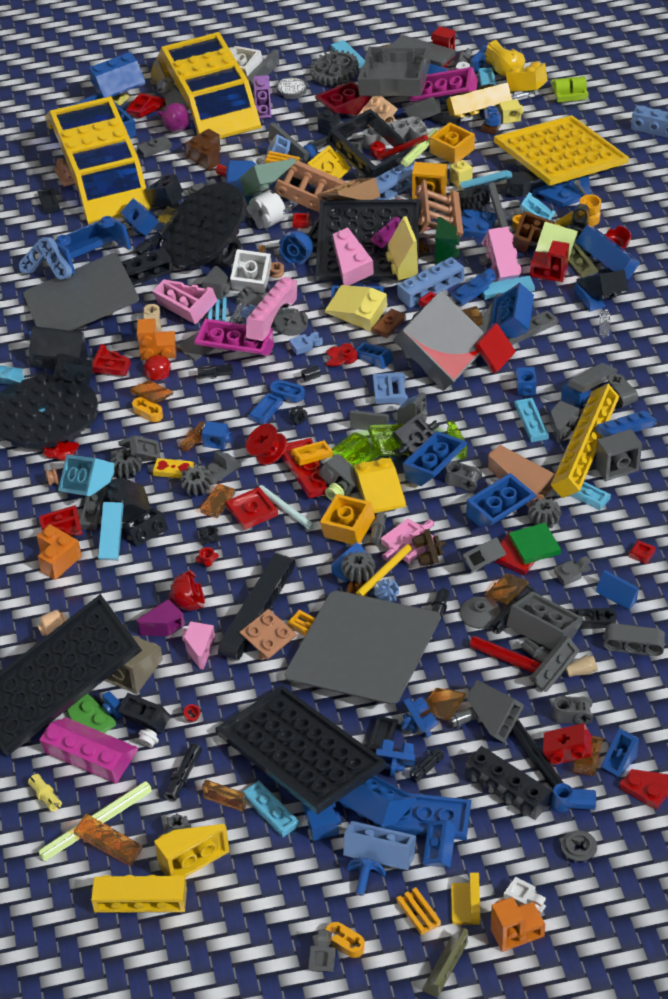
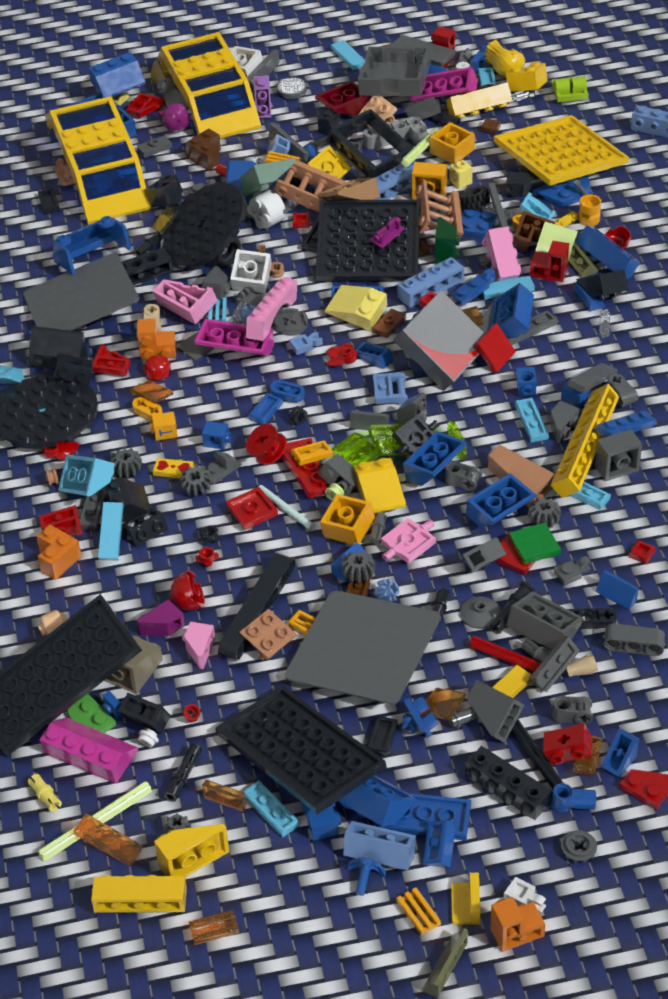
(46, 253): medium blue beam -> none
(139, 216): blue brick -> none
(142, 447): dark grey panel -> none
(164, 426): none -> light orange brick
(194, 436): clear orange axle -> none
(213, 371): black axle -> none
(215, 930): none -> clear orange tile
(217, 500): clear orange tile -> none
(295, 247): blue cylinder -> none
(310, 373): black hinge -> none
(322, 956): dark grey plate -> none
(334, 67): dark grey gear -> none
(346, 938): light orange beam -> none
(352, 258): bright pink wedge -> none
(377, 148): red piece -> none
(384, 570): yellow bar -> none
(395, 760): blue hips -> none
(402, 147): red bar -> none
(403, 251): light yellow slope -> none
(426, 764): black axle -> none
(430, 557): dark brown hips -> none
(485, 180): medium azure tile -> none
(492, 116): blue plate -> none
(506, 588): clear orange piece -> none
(510, 111): light yellow brick -> none
(513, 682): none -> yellow tile
(579, 222): black piece -> none

